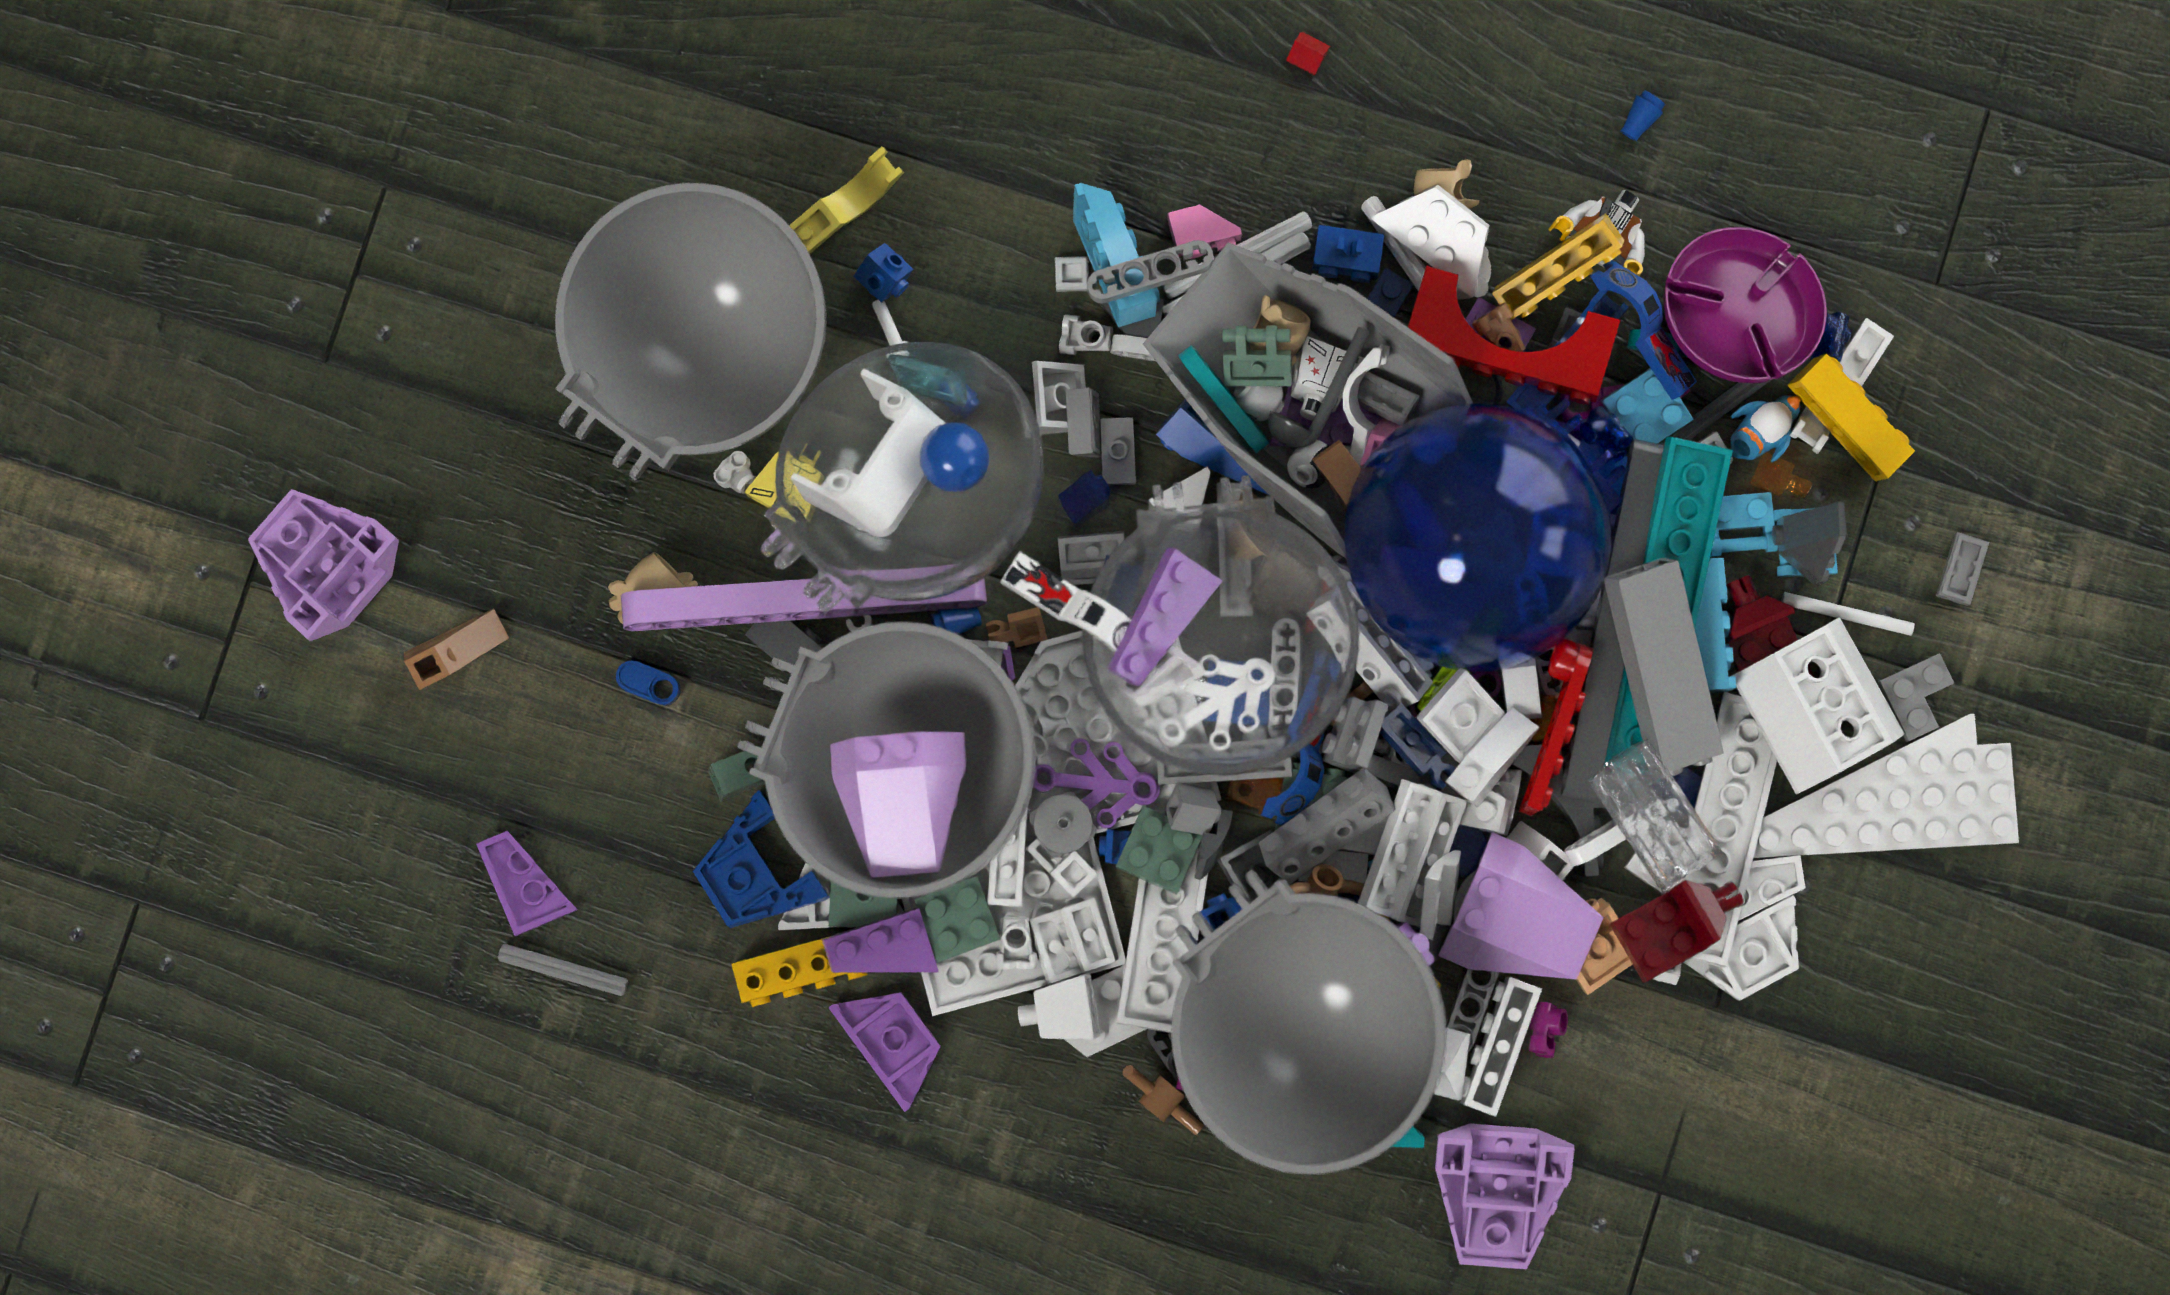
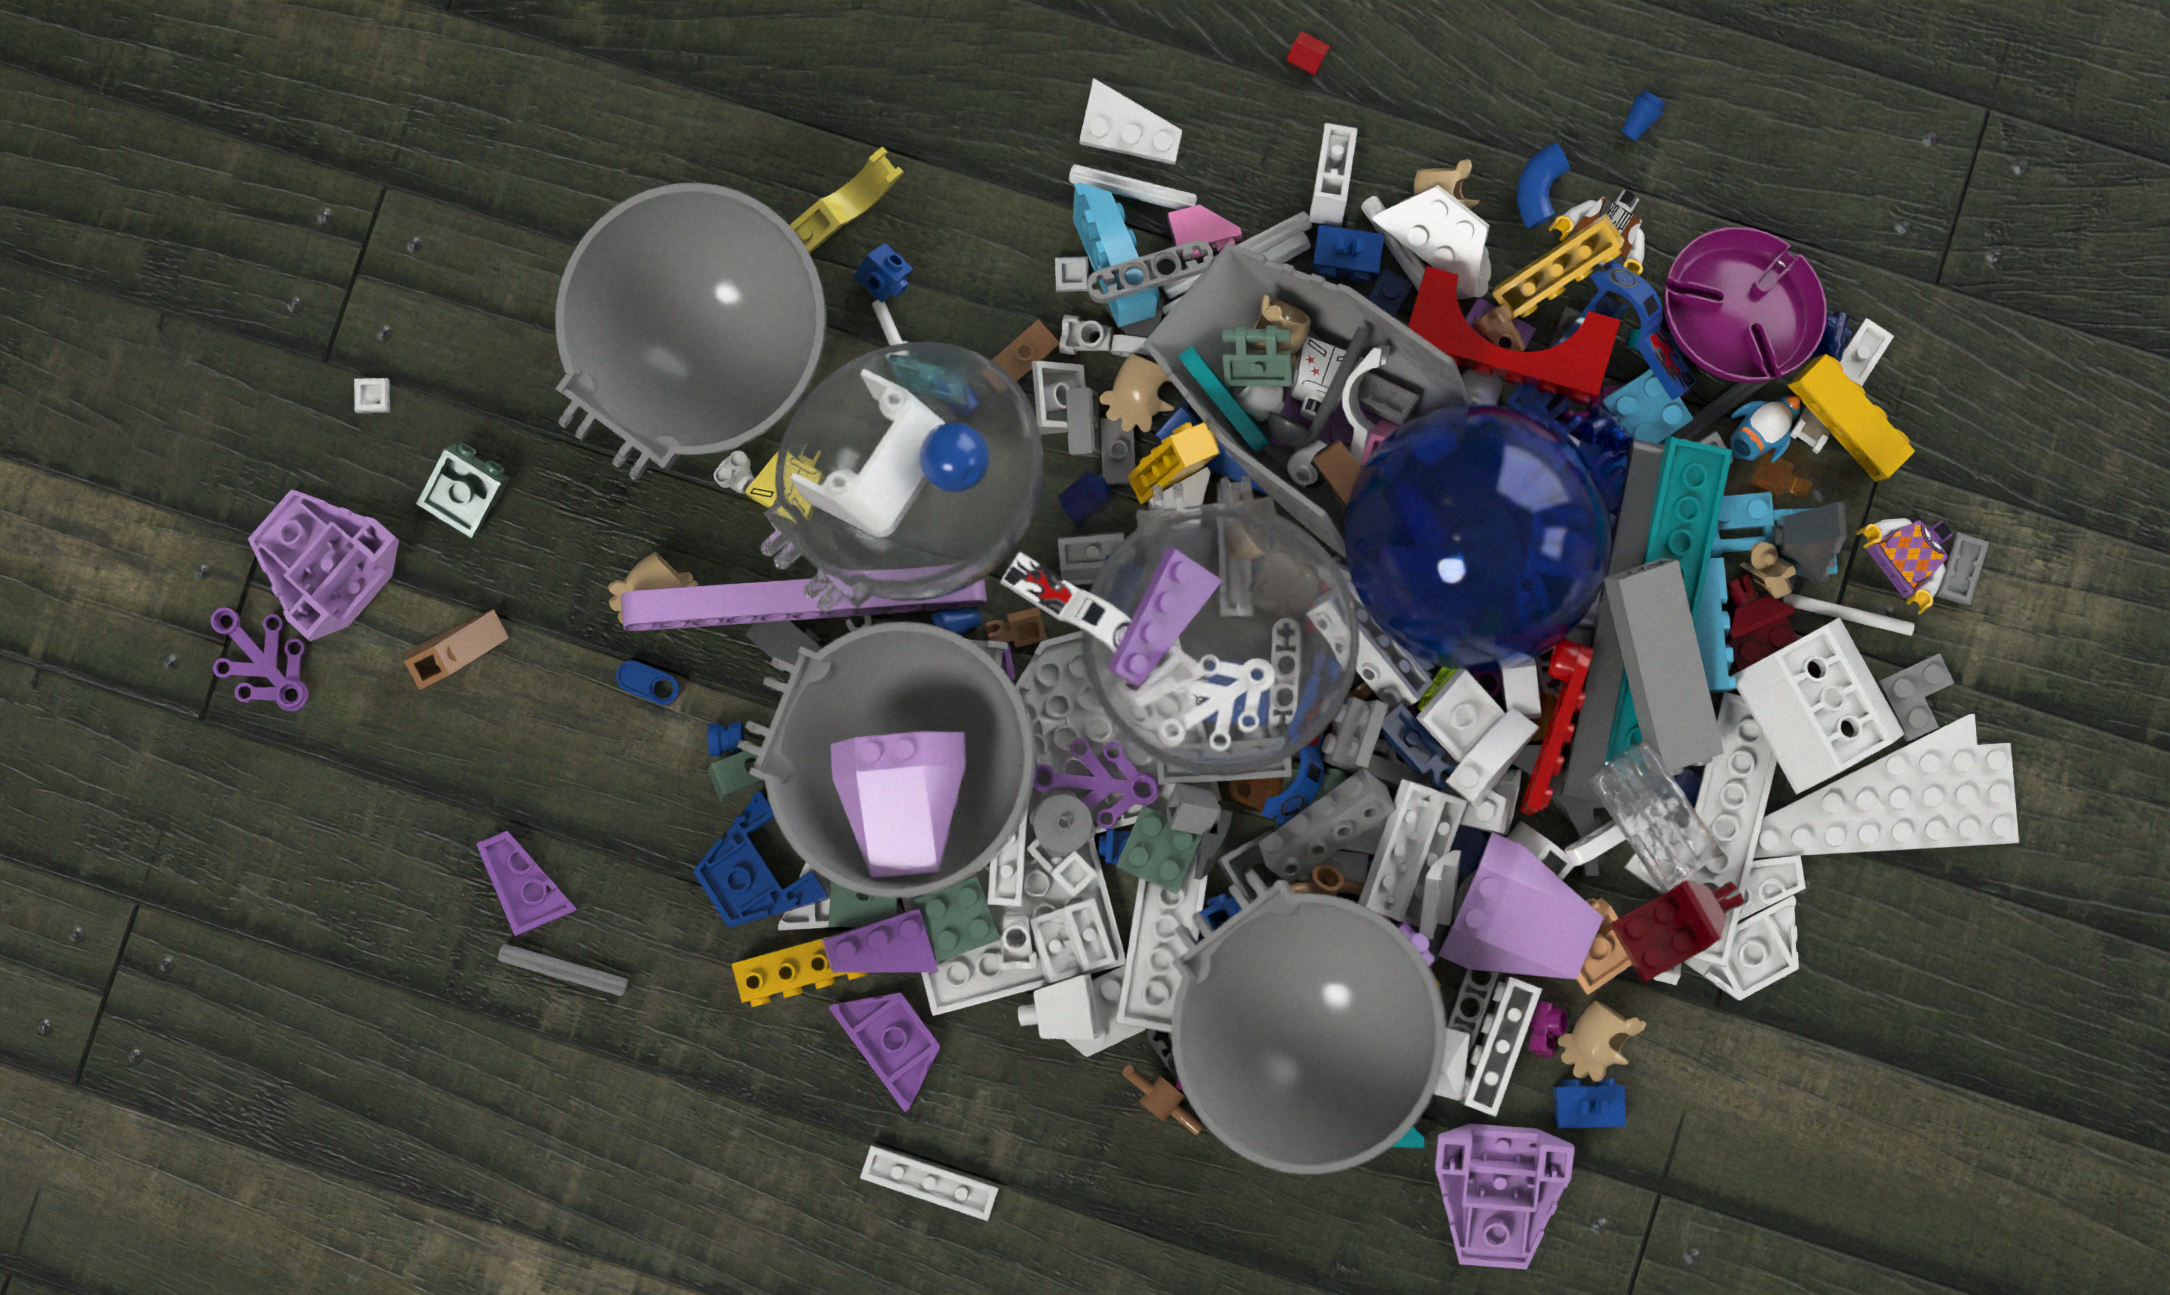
(264, 663): none -> medium lavender plant
(372, 395): none -> white tile
(463, 489): none -> plate
(724, 739): none -> blue wheel
(929, 1183): none -> white plate
(1030, 346): none -> medium nougat plate
(1126, 127): none -> white wing
(1132, 188): none -> white axle
(1136, 394): none -> tan piece
(1173, 460): none -> yellow brick
(1333, 175): none -> white slope
(1482, 388): none -> white head
(1536, 182): none -> blue cylinder
(1589, 1105): none -> blue brick
(1598, 1040): none -> tan piece
(1768, 570): none -> tan hips
(1909, 556): none -> torso

